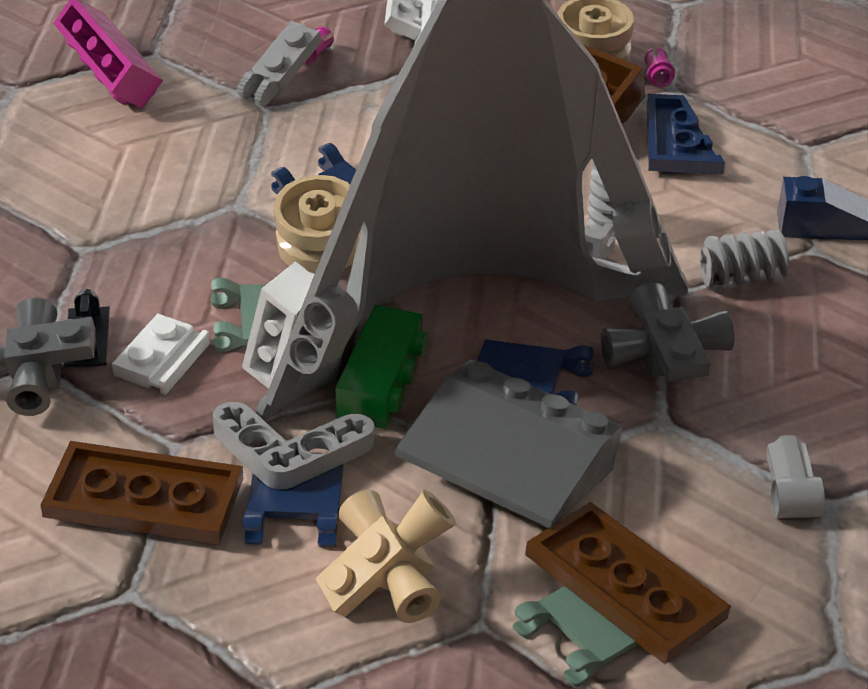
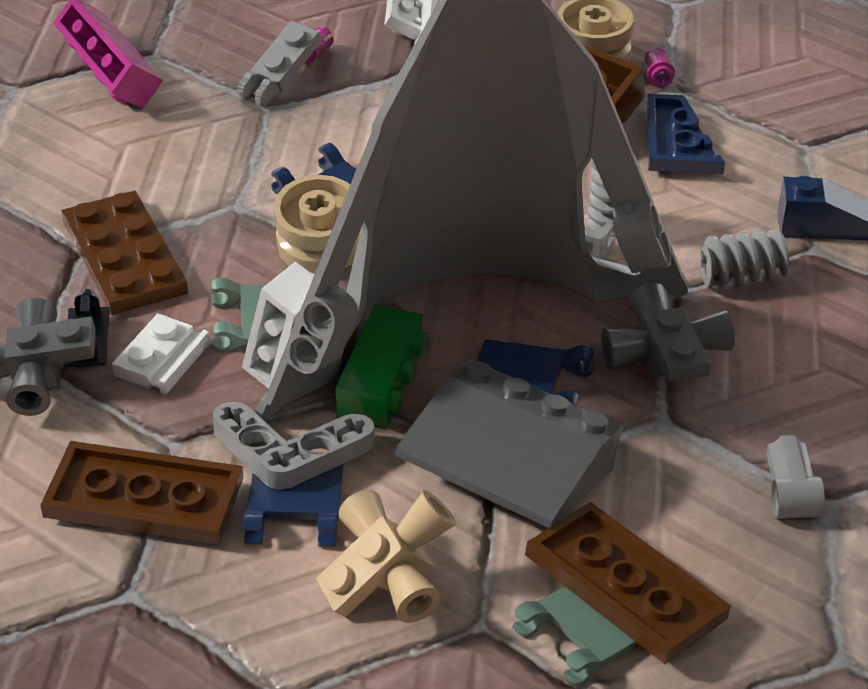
(124, 252): none -> reddish brown plate

